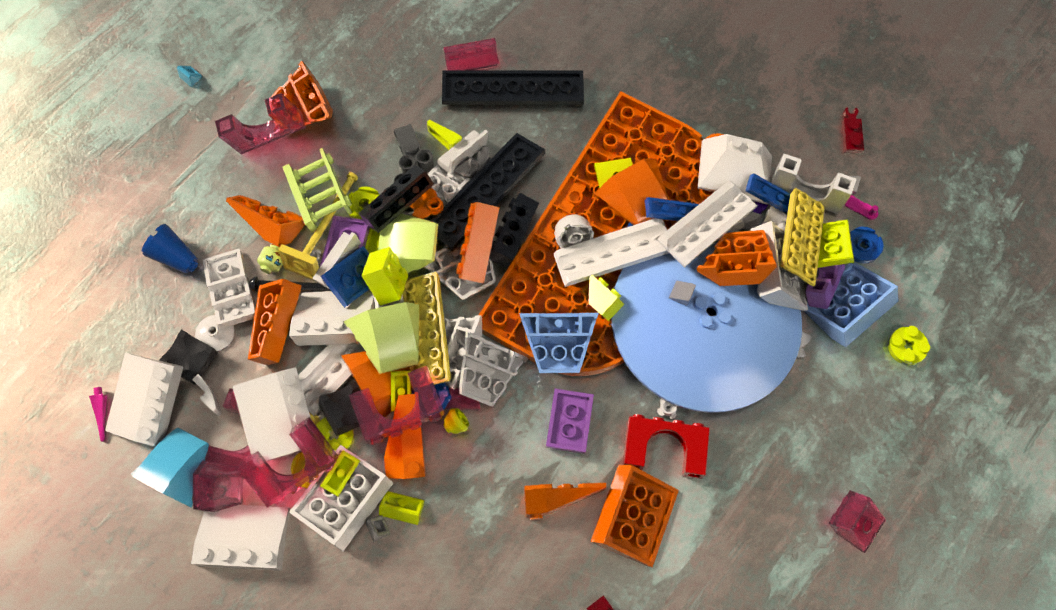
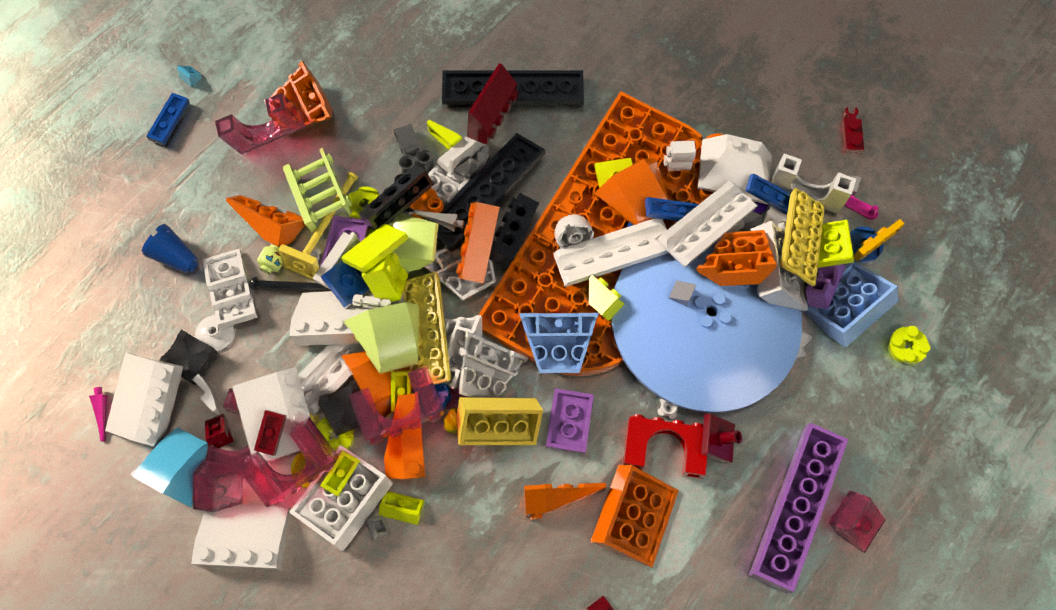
(168, 119): none -> blue plate
(218, 431): none -> dark red slope
(270, 432): none -> dark red plate
(272, 320): orange wedge -> none
(370, 302): none -> white axle
(374, 248): none -> neon yellow tile
(447, 220): none -> light grey piece
(472, 55): clear pink panel -> none
(491, 105): none -> dark red slope
(498, 421): none -> light yellow slope
(680, 155): none -> white brick
(719, 438): none -> dark red tile
(798, 508): none -> medium lavender brick
(882, 236): none -> yellow plate

